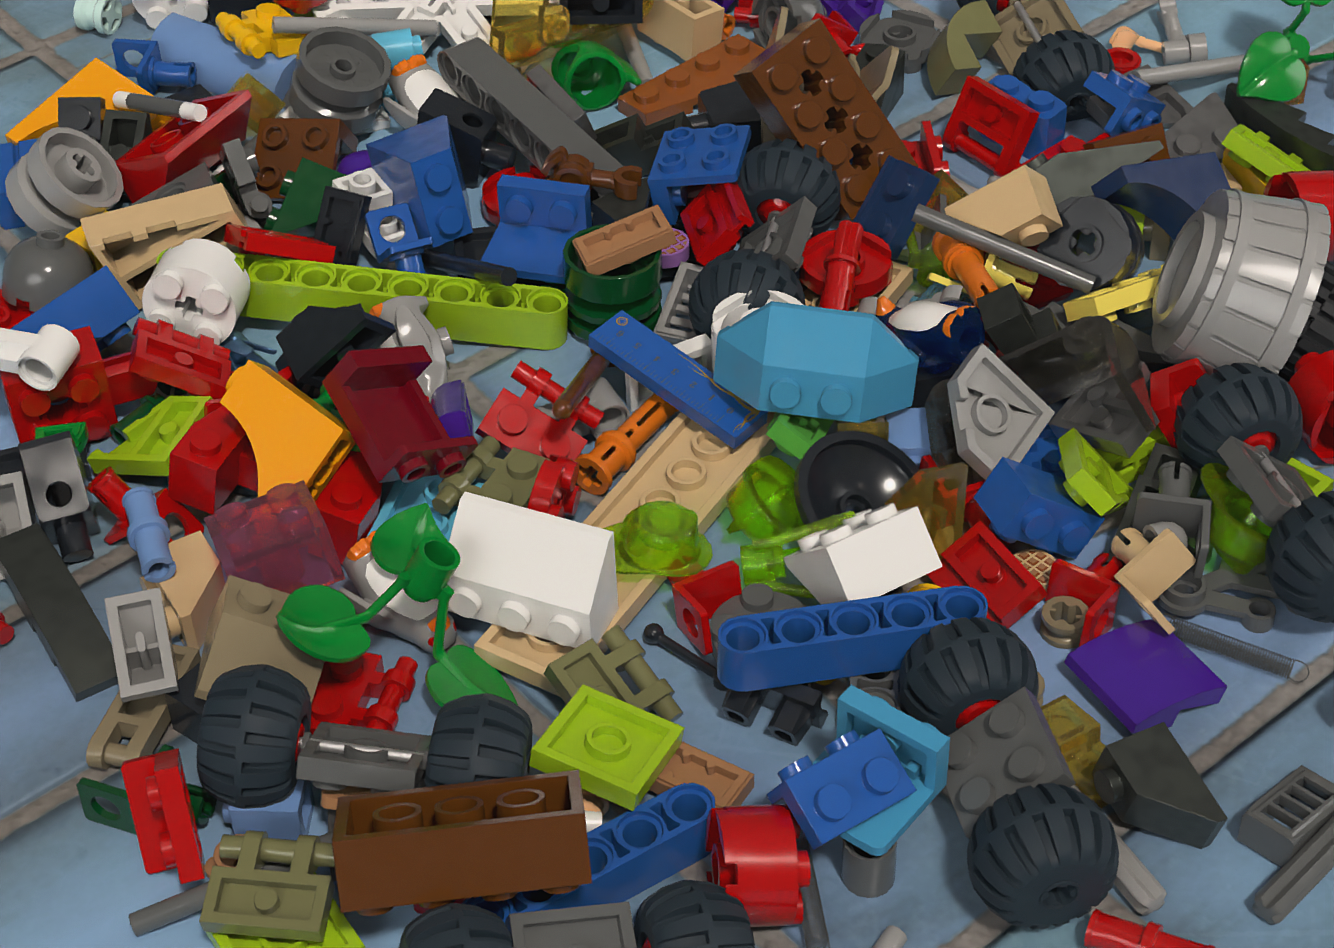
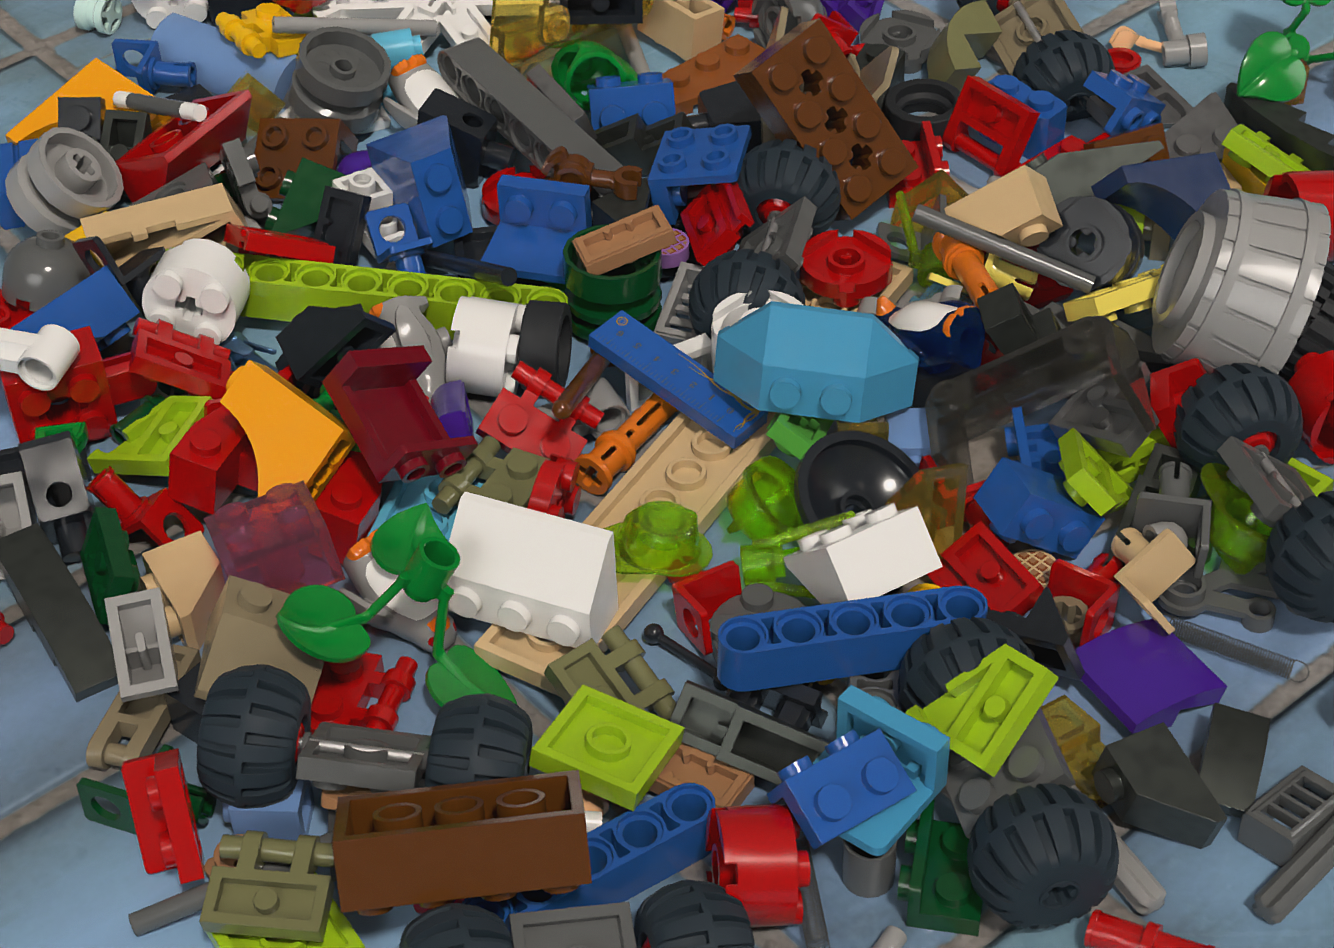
(108, 561): none -> dark green bracket
(132, 273): none -> black bracket
(148, 534): medium blue pin -> none
(485, 345): none -> white brick
(547, 338): none -> black tyre
(615, 100): none -> blue bracket
(741, 733): none -> pearl dark grey slope
(842, 266): red axle -> none
(893, 202): dark blue plate -> none
(920, 96): none -> black tyre
(939, 880): none -> dark green bracket
(989, 706): none -> lime wing
(993, 412): light grey plate -> none
(1044, 635): none -> black slope
(1190, 70): light grey piece -> none
(1233, 757): none -> pearl dark grey slope

